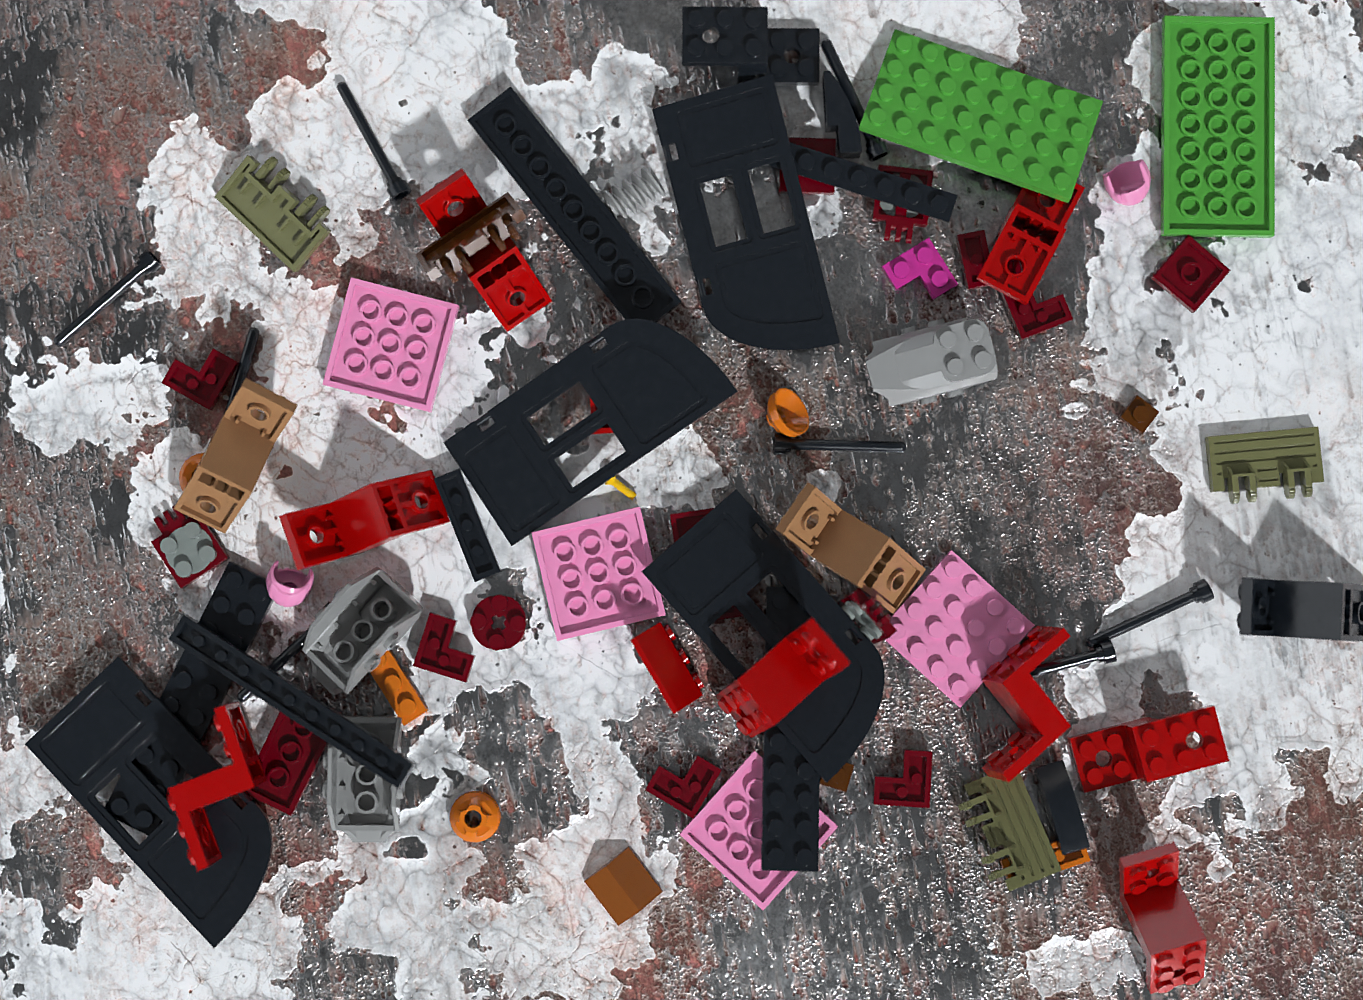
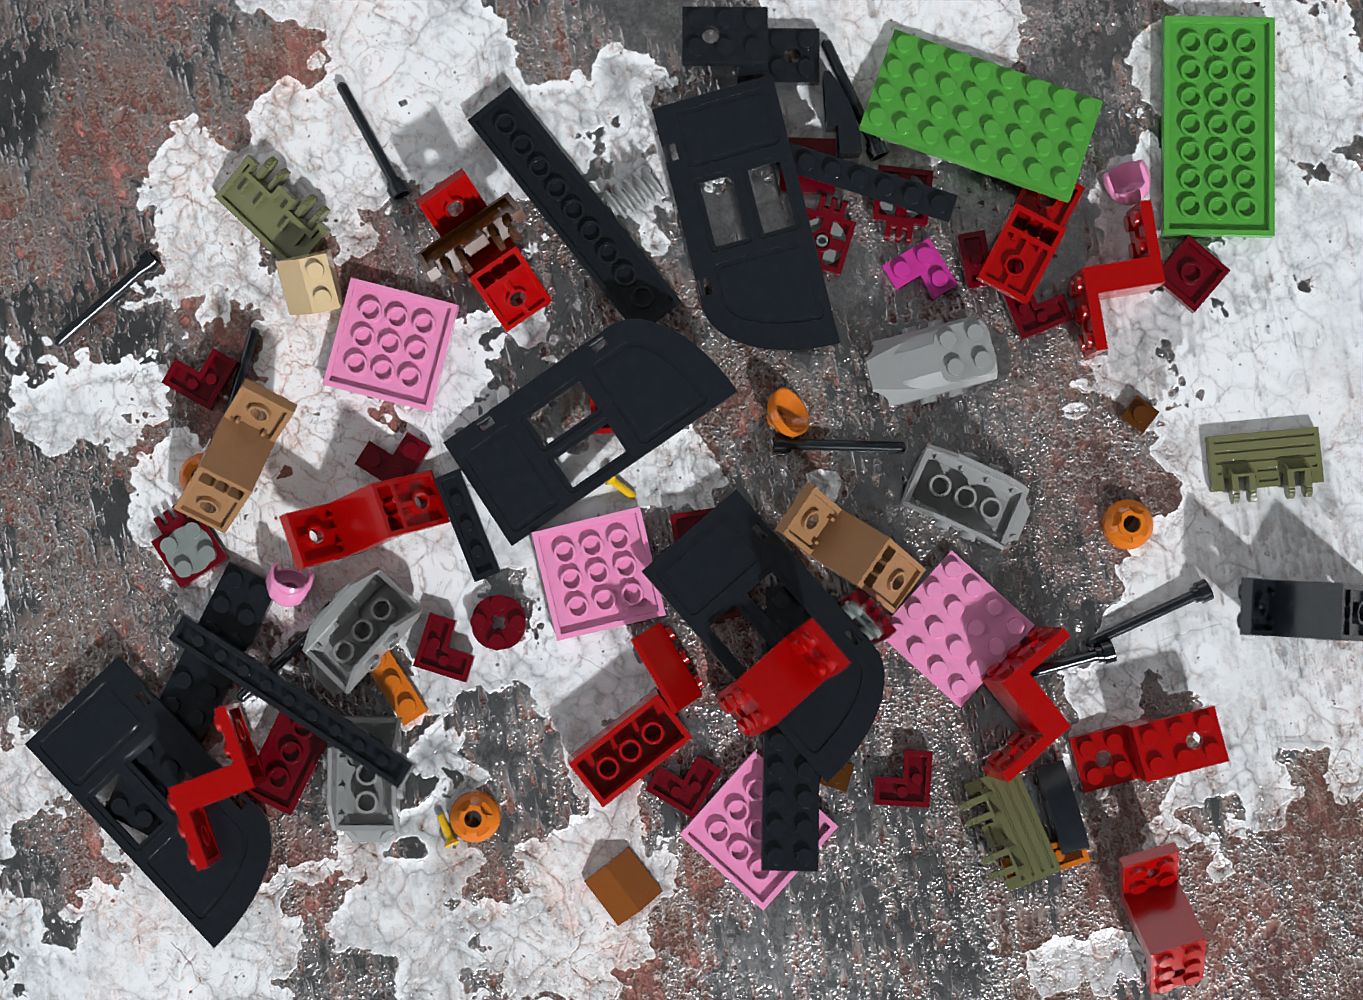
(310, 283): none -> tan slope
(403, 462): none -> dark red plate
(446, 831): none -> yellow piece
(629, 748): none -> red brick
(831, 234): none -> dark red piece
(967, 496): none -> light grey slope
(1114, 529): none -> orange piece
(1116, 279): none -> red bracket

